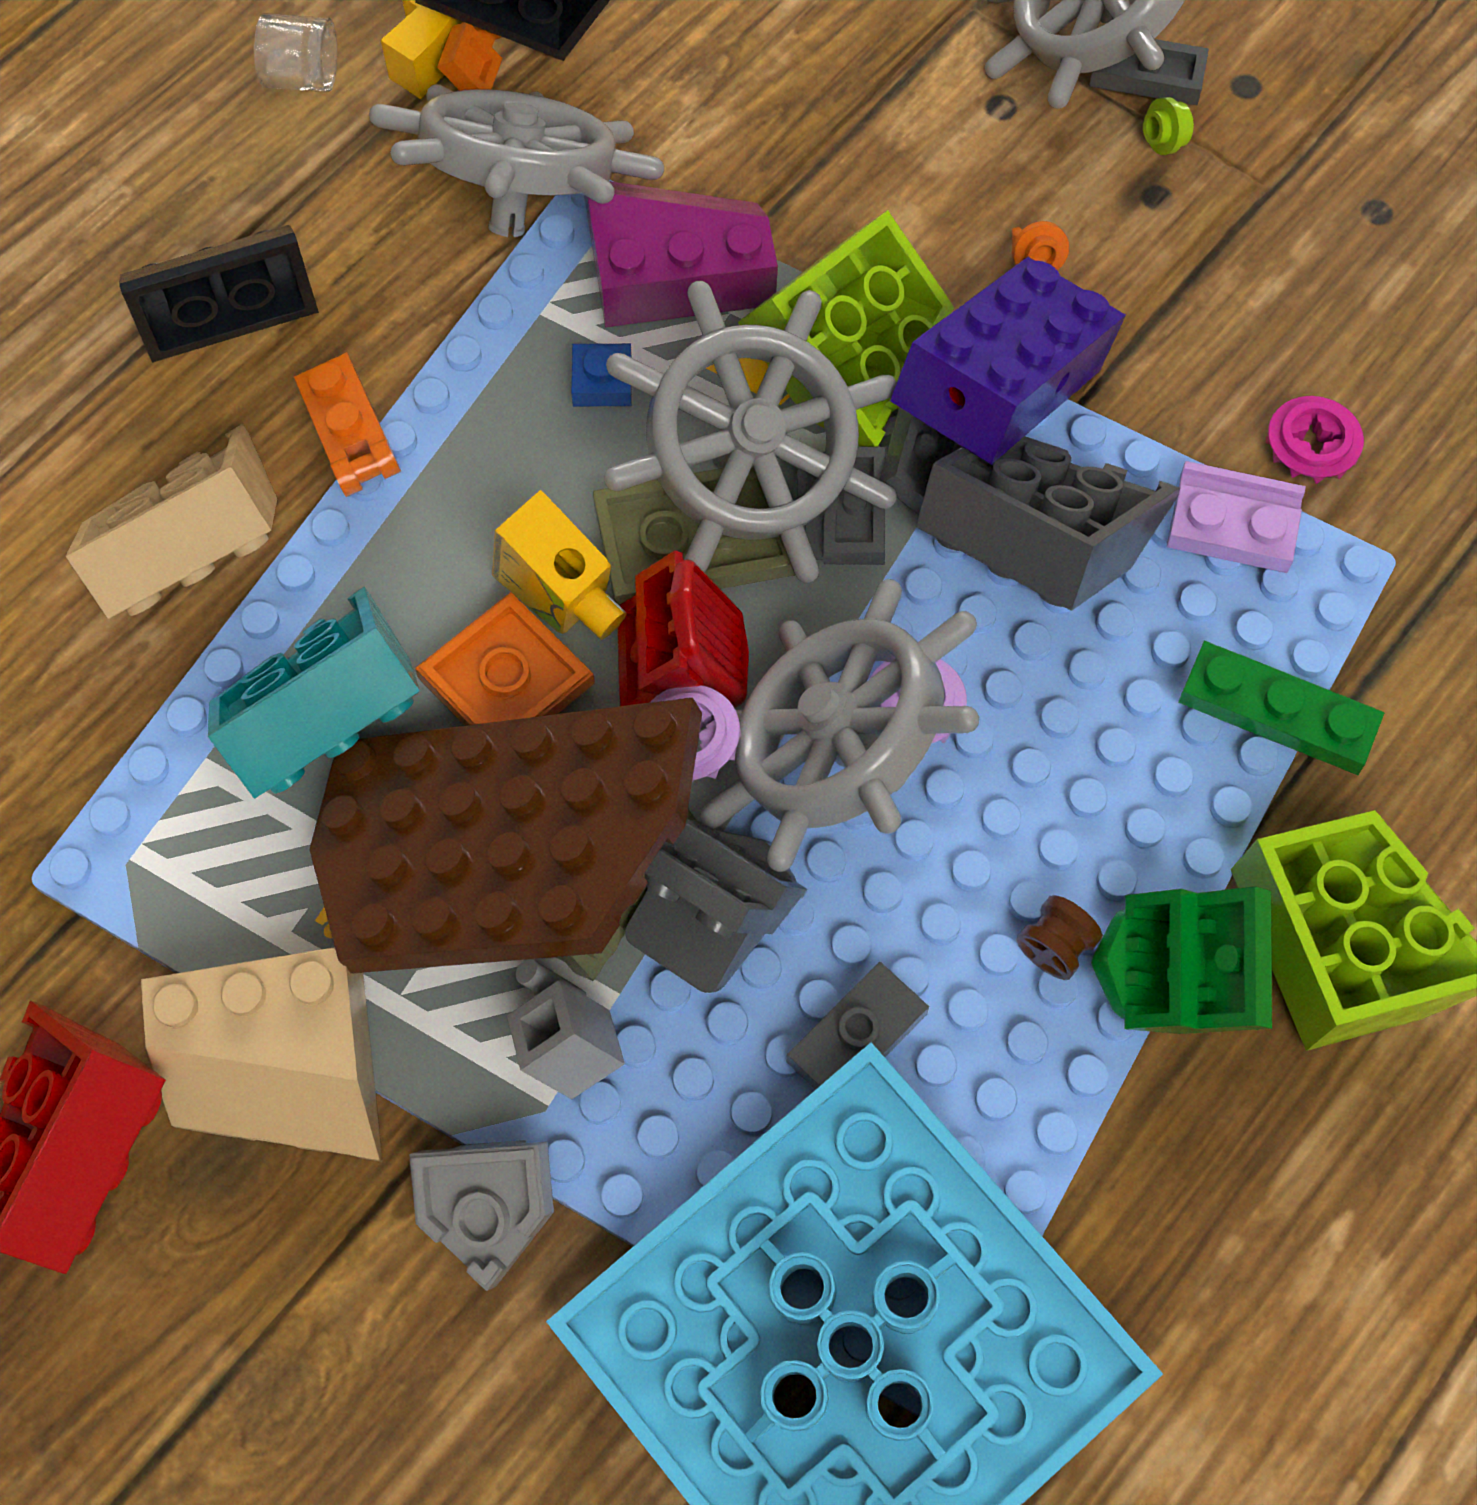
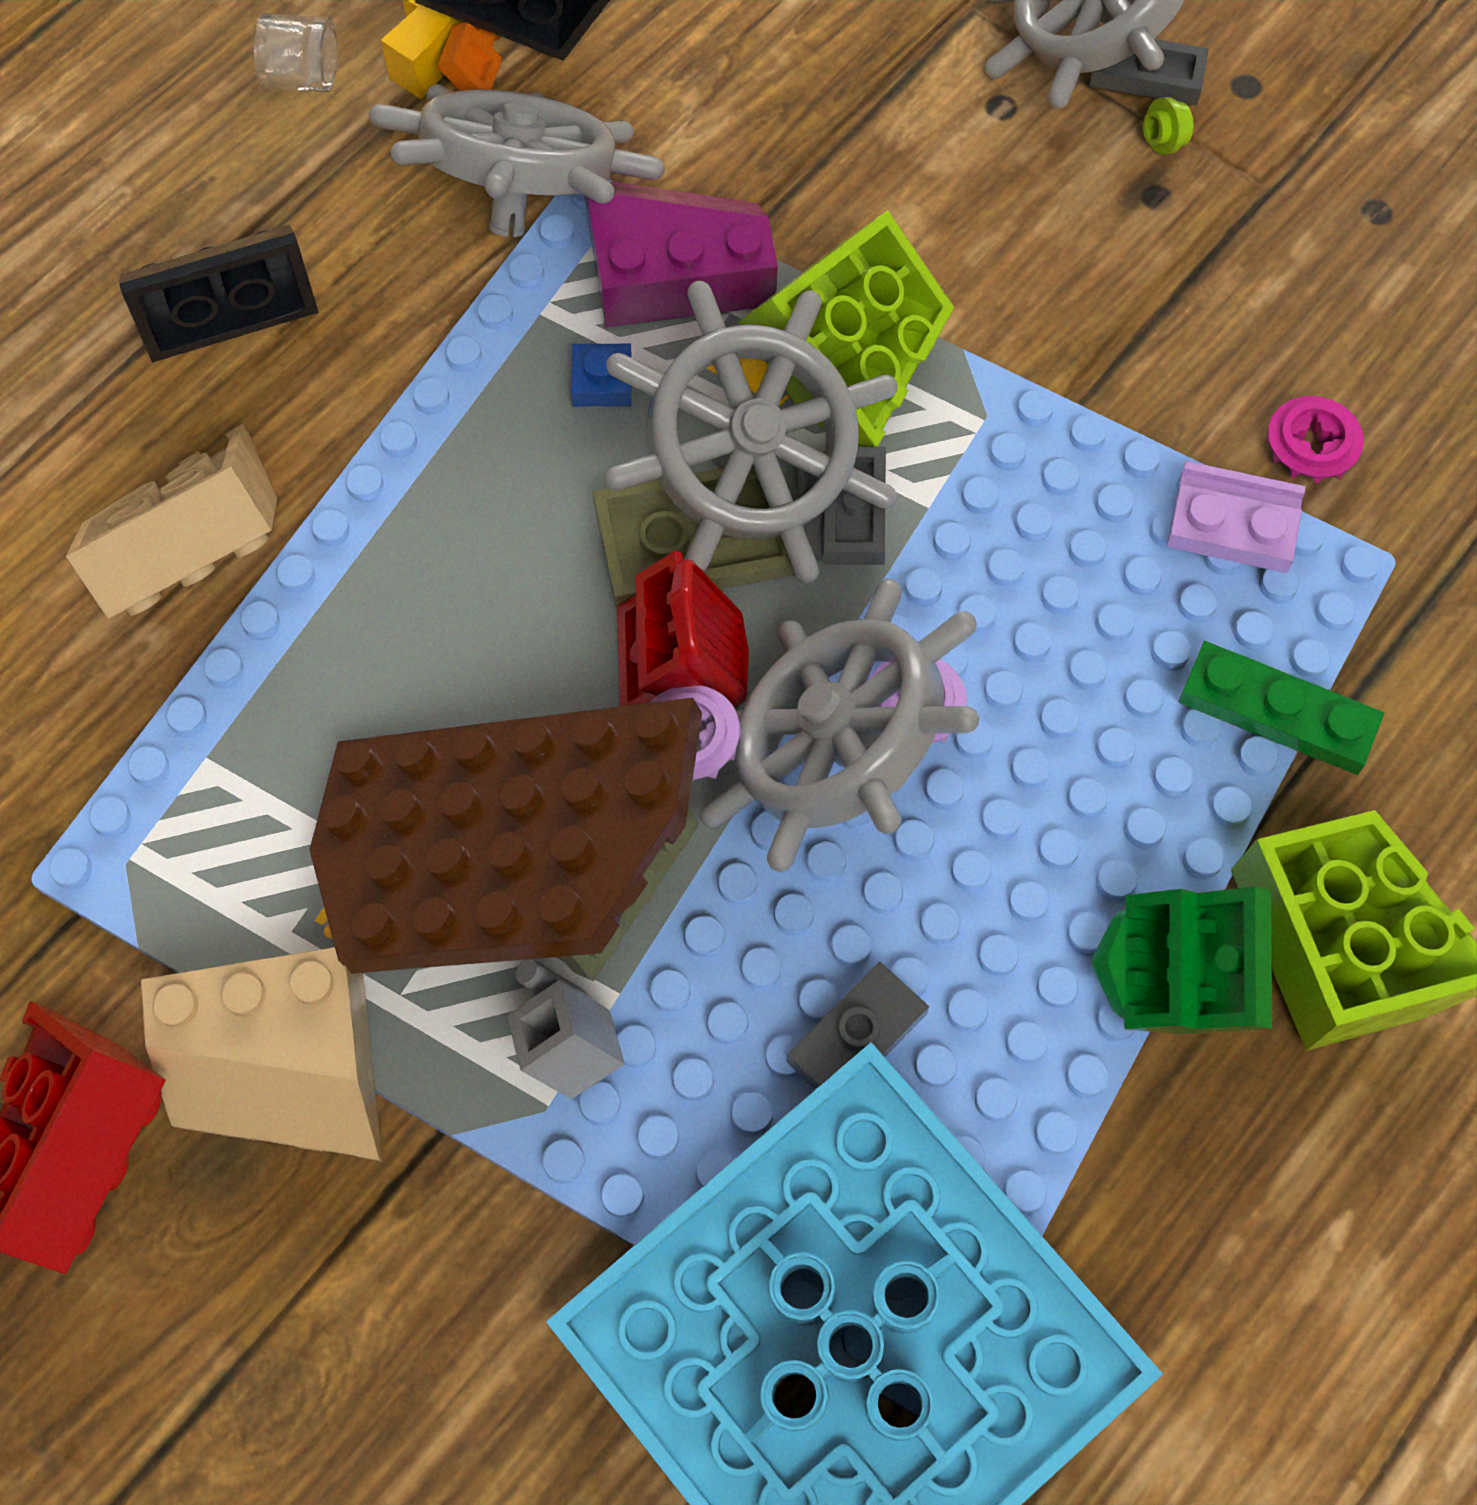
(314, 700): teal wedge -> none
(346, 424): orange plate -> none
(483, 1202): light grey plate -> none
(505, 668): orange plate -> none
(555, 569): yellow torso -> none
(710, 904): dark grey piece -> none
(911, 458): dark grey plate -> none
(1007, 358): dark purple brick -> none
(1040, 242): orange plate -> none
(1043, 518): dark grey wedge -> none
(1059, 937): reddish brown wheel -> none

